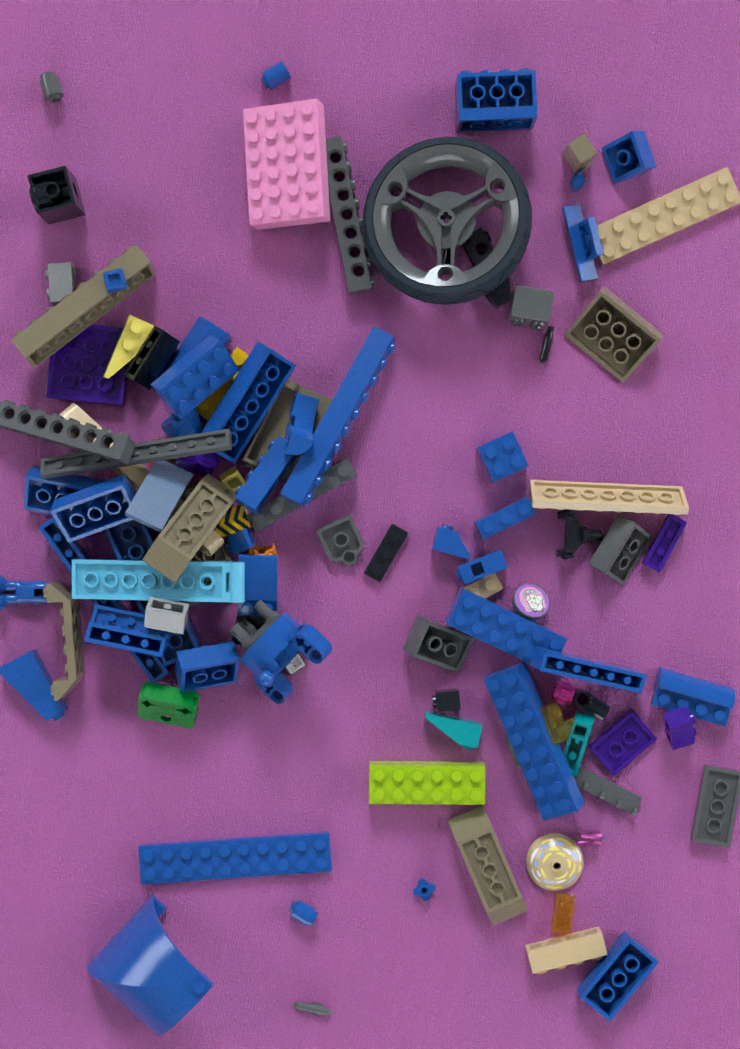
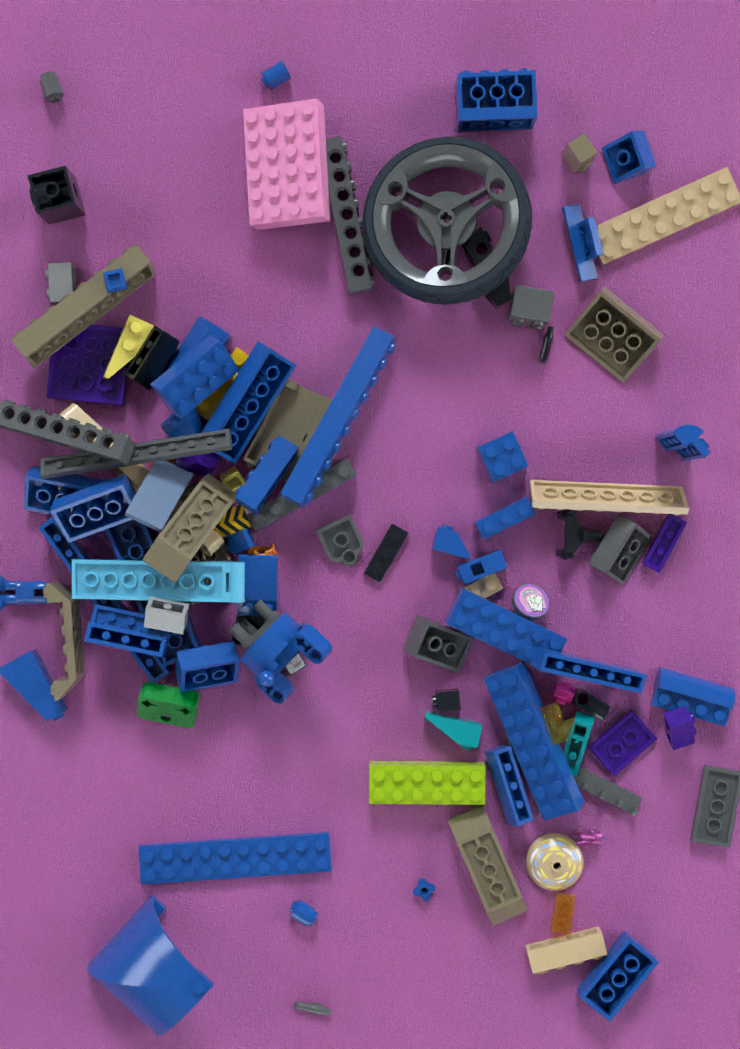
(300, 430): blue brick -> none
(509, 785): none -> blue brick
(577, 181): blue plate -> none
(685, 441): none -> blue brick

